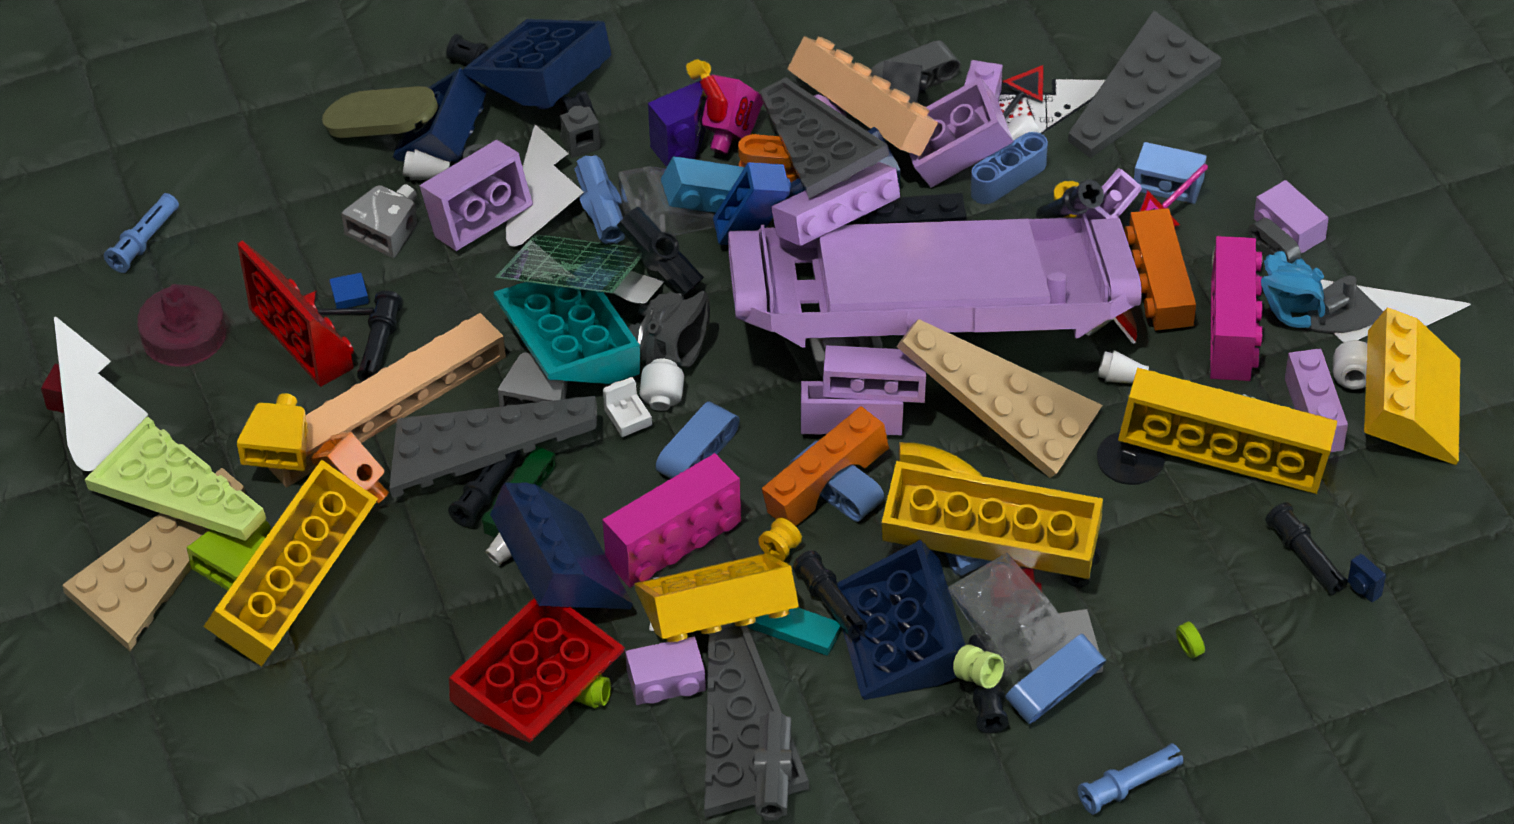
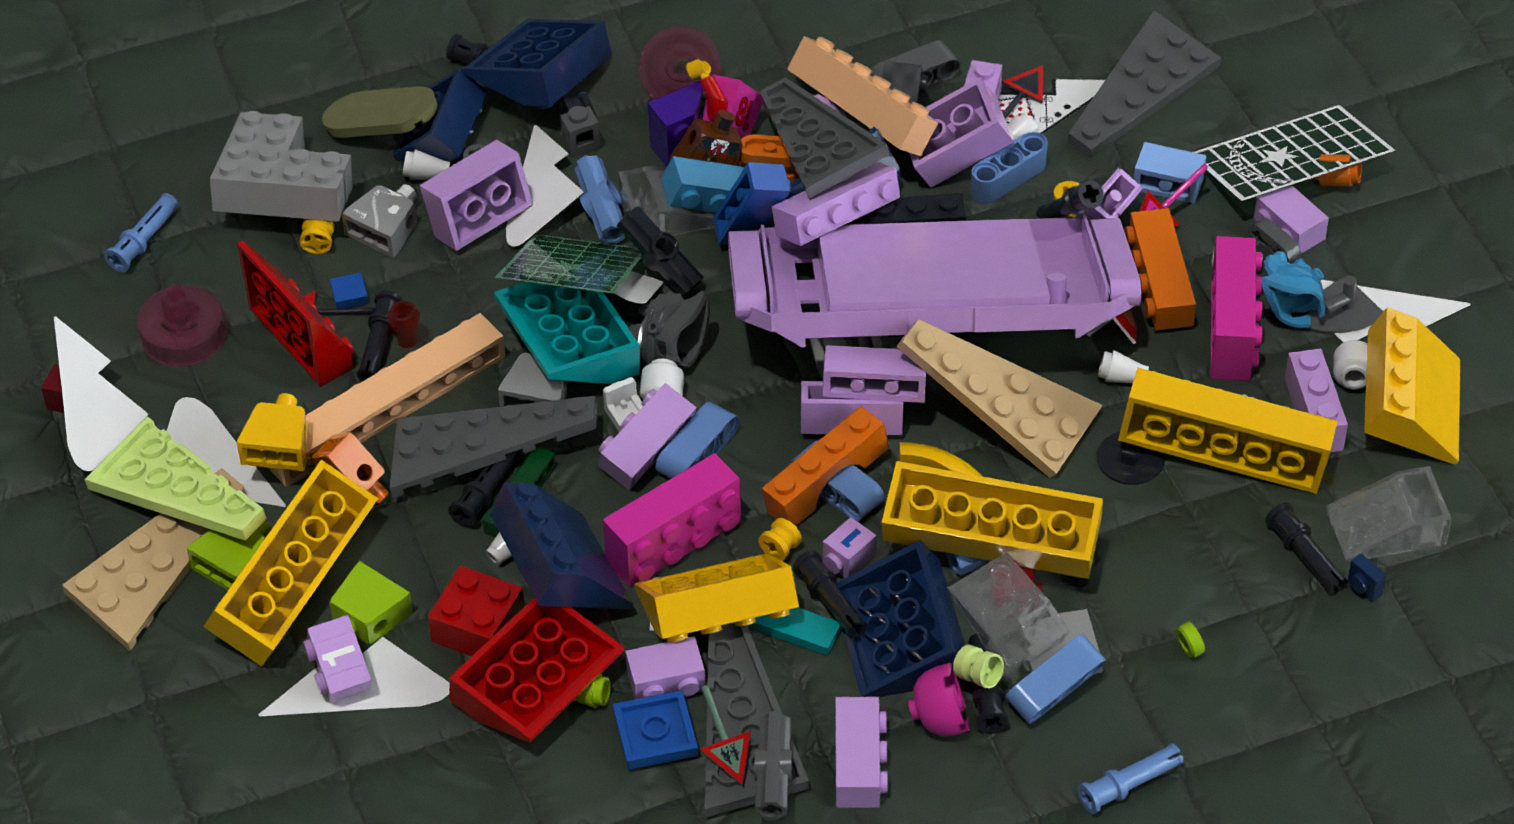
(206, 437): none -> white sticker
(273, 174): none -> light grey piece
(316, 236): none -> yellow wheel
(337, 658): none -> lavender brick
(371, 602): none -> lime torso
(395, 683): none -> white sticker
(404, 322): none -> clear red cone
(473, 610): none -> red brick
(645, 435): none -> lavender brick
(655, 729): none -> blue plate
(674, 45): none -> clear pink piece
(711, 141): none -> reddish brown torso
(728, 753): none -> piece
(849, 548): none -> lavender brick
(860, 752): none -> lavender brick
(939, 702): none -> dark pink cylinder
(1291, 152): none -> sticker
(1342, 177): none -> orange brick
(1392, 516): none -> clear slope

